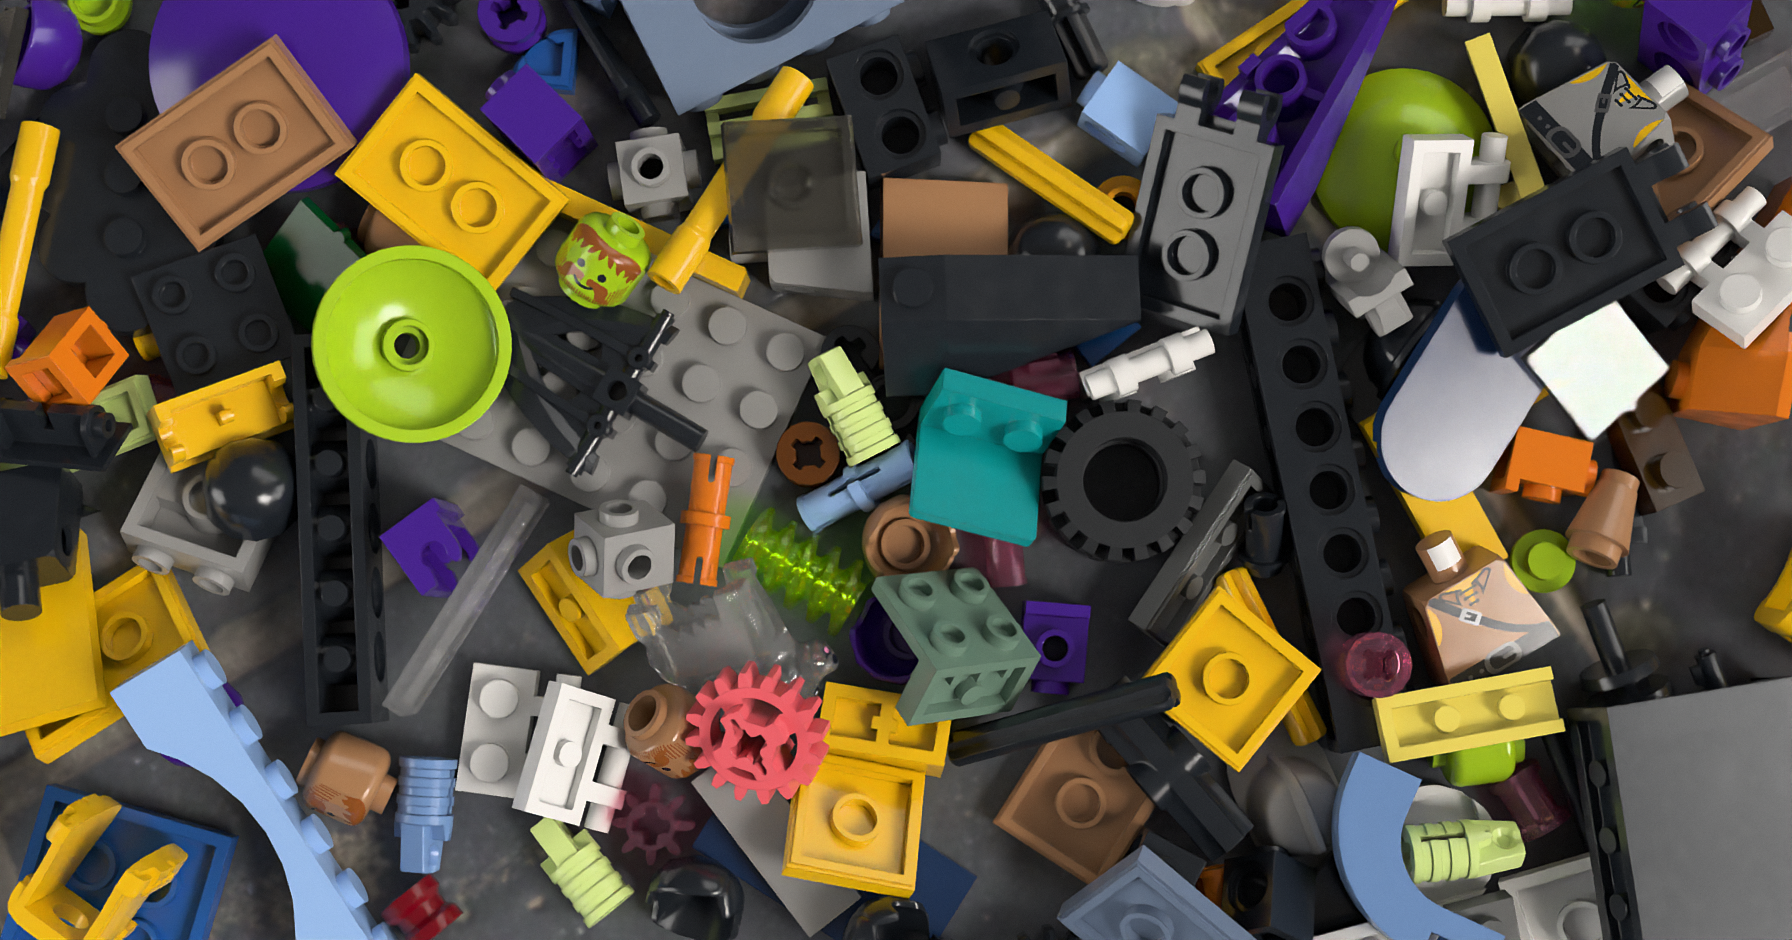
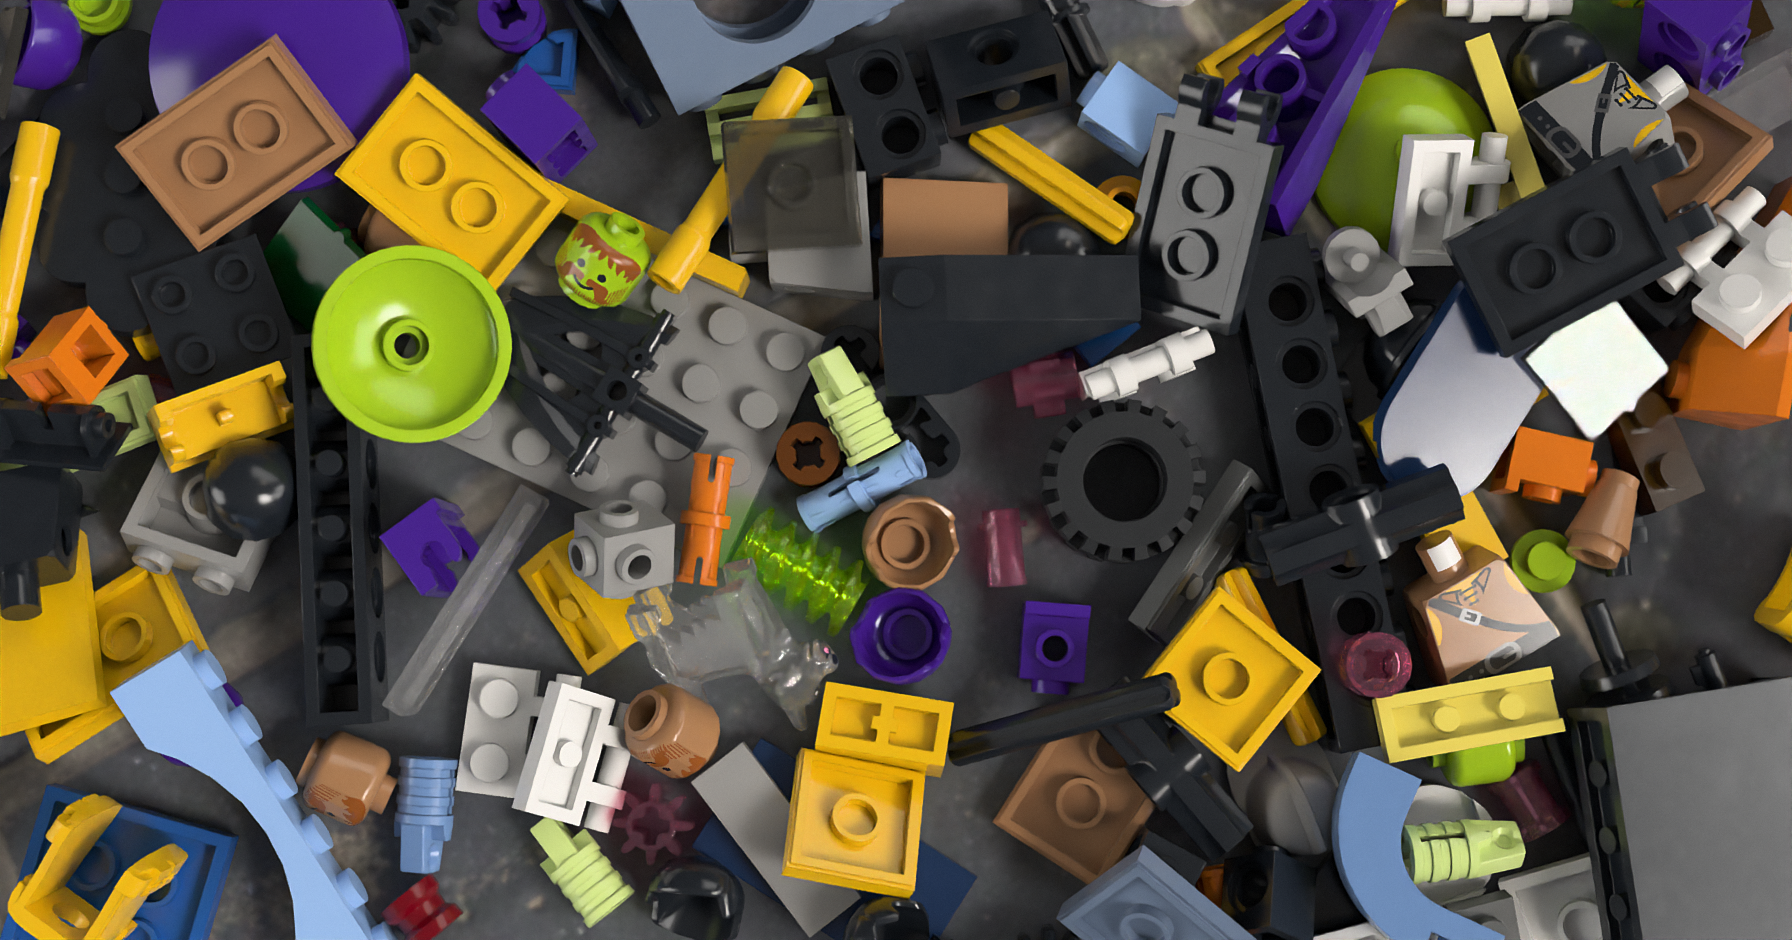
(665, 195): light grey brick -> none
(757, 732): coral gear -> none
(965, 643): sand green bracket -> none
(982, 456): teal bracket -> none
(1361, 524): none -> black piece

